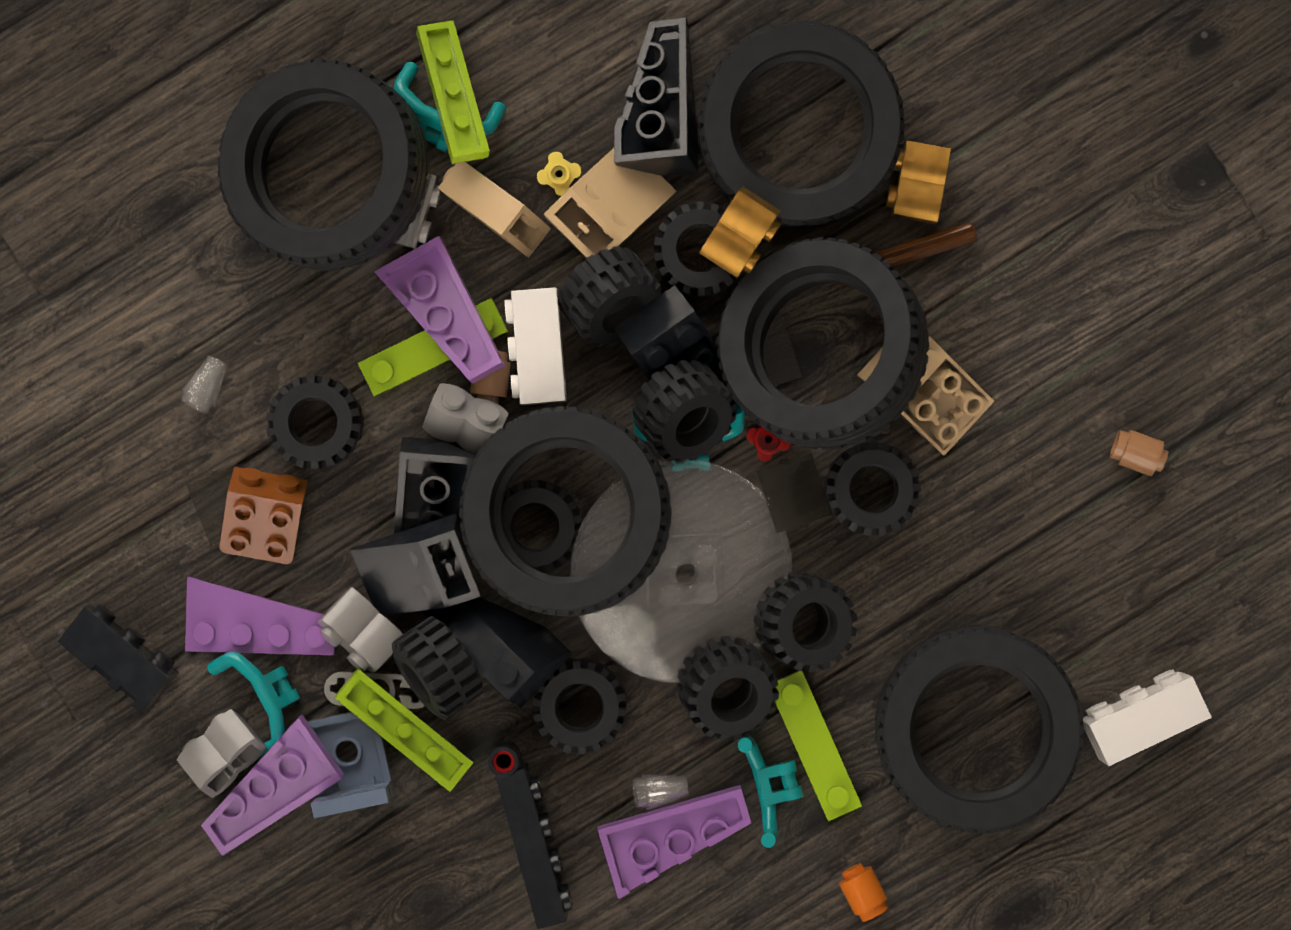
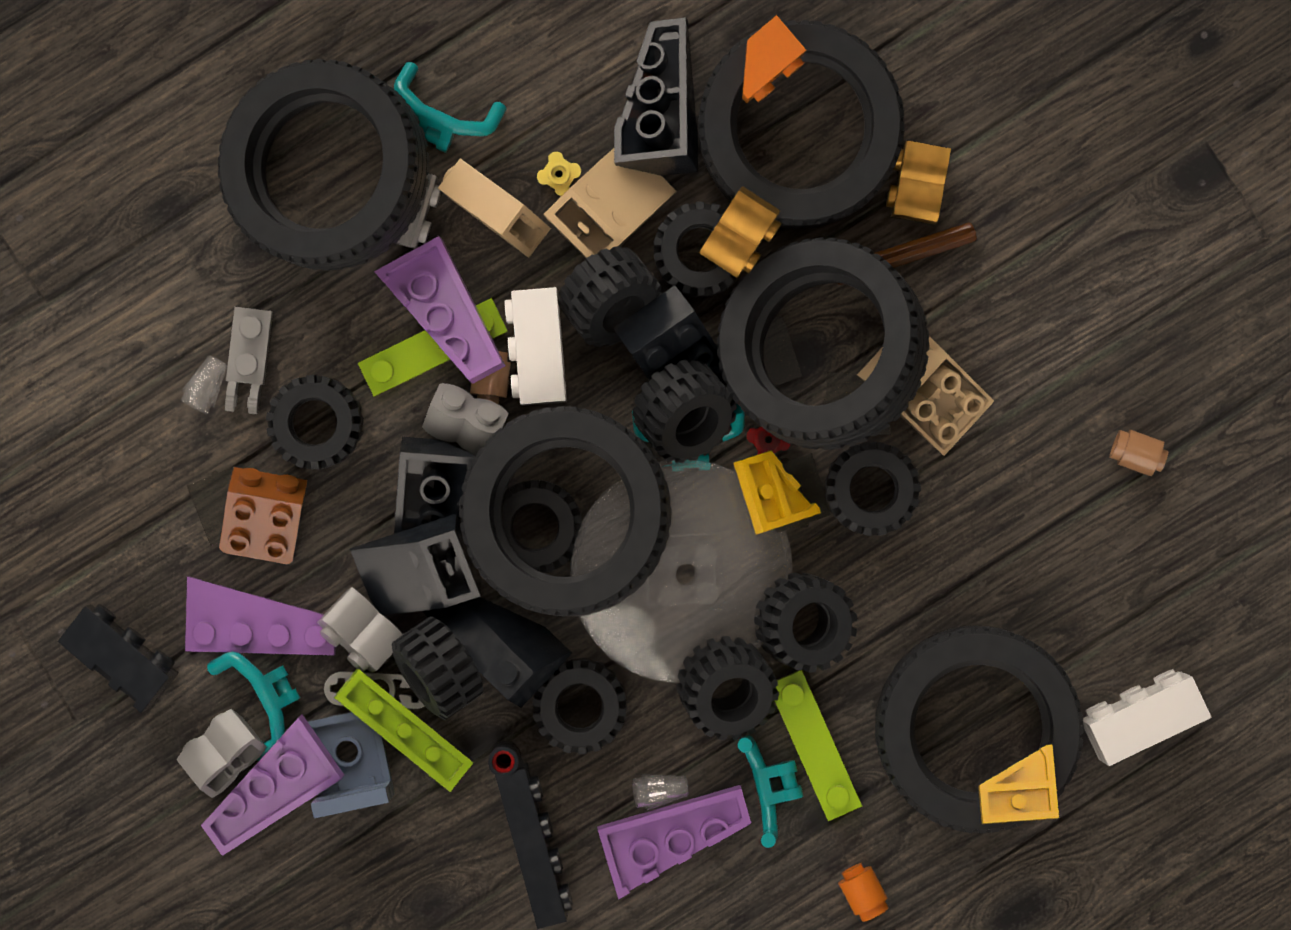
(248, 355): none -> light grey hinge
(452, 92): lime plate -> none
(767, 56): none -> orange slope
(771, 493): none -> yellow wing
(1022, 791): none -> yellow wing

